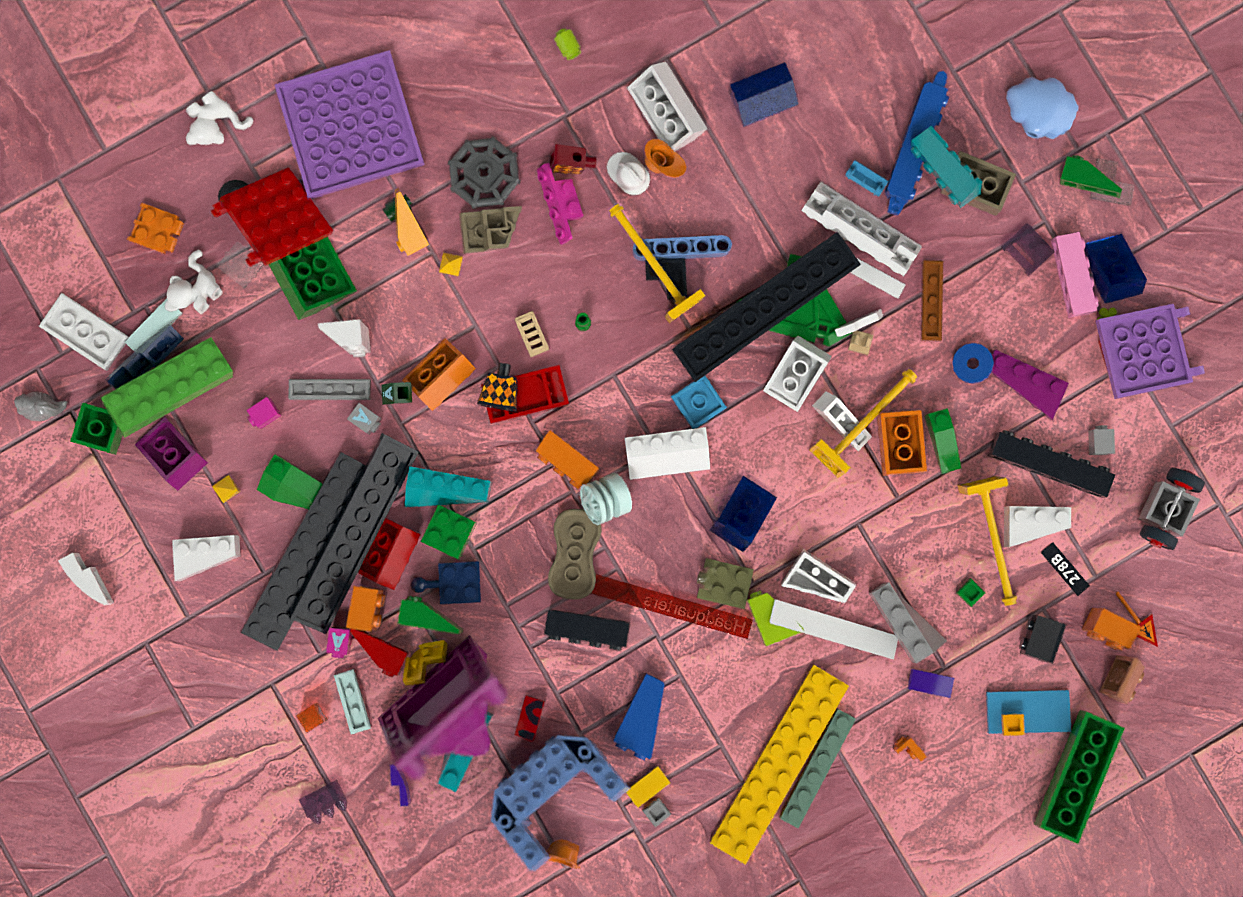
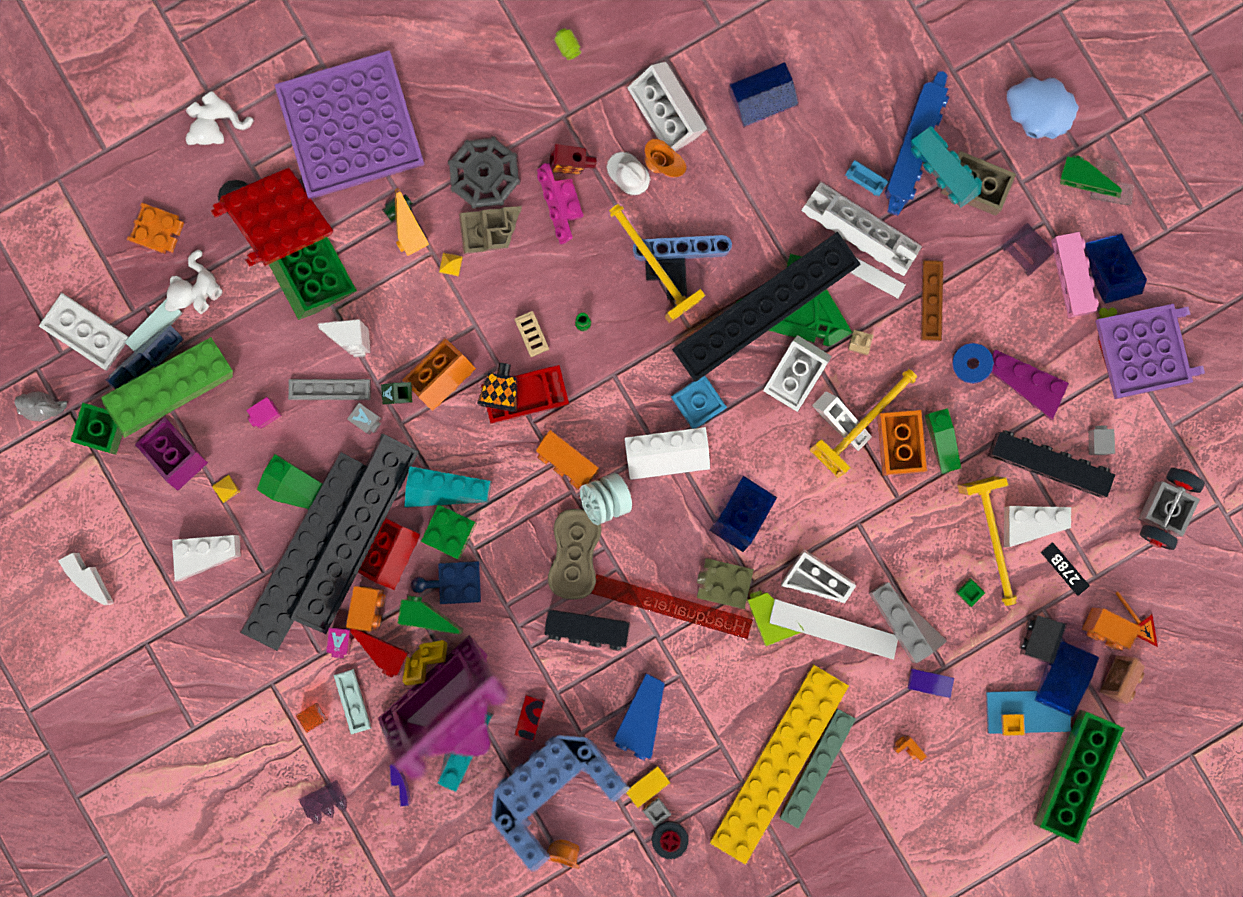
(235, 266): clear piece -> none
(669, 847): none -> black wheel
(859, 323): white tile -> none
(1066, 679): none -> clear blue slope

